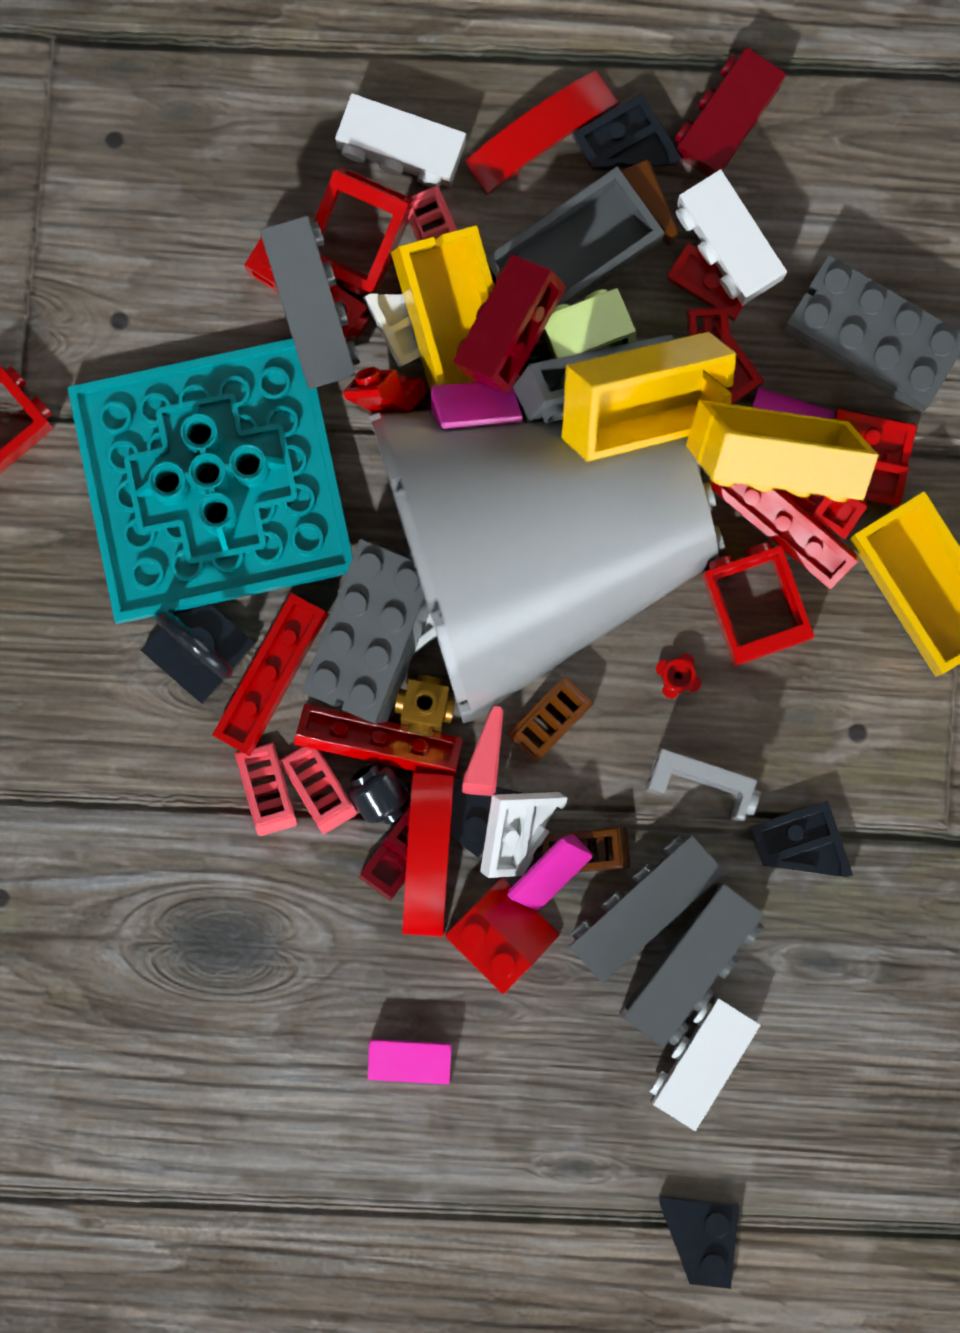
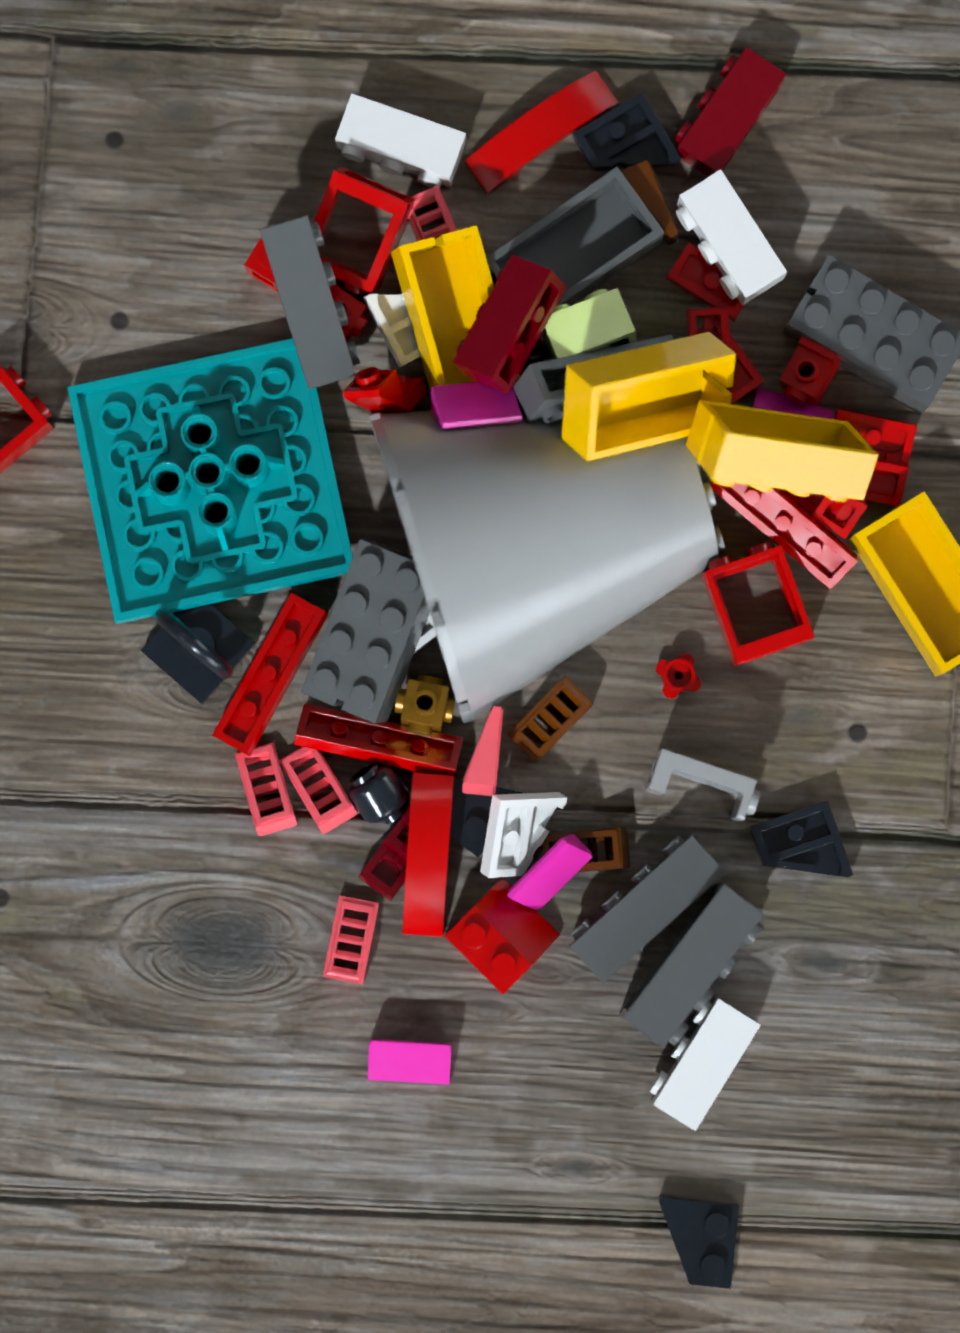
(346, 974): none -> coral slope
(811, 388): none -> red brick

